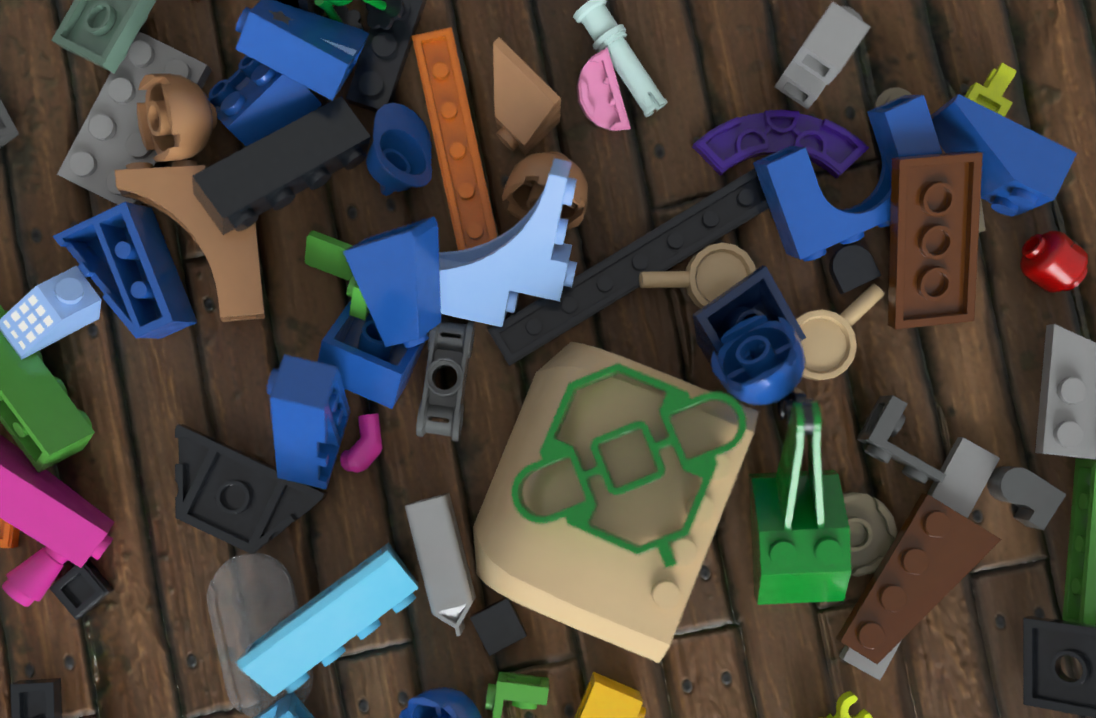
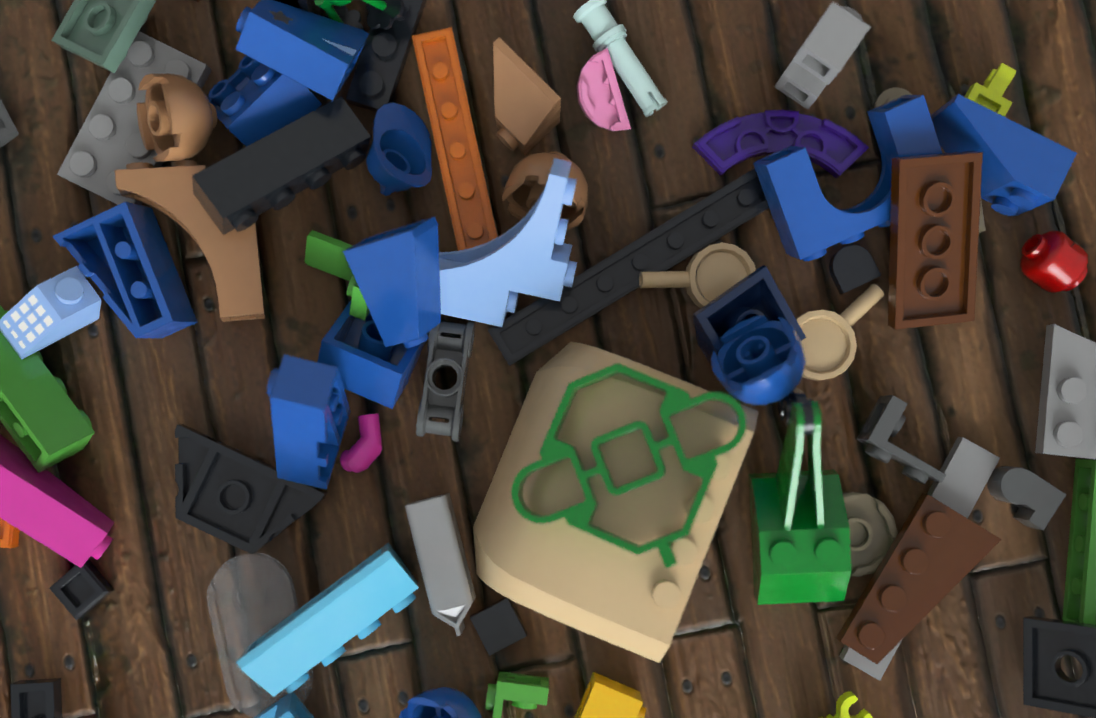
(34, 576): dark pink cone -> none

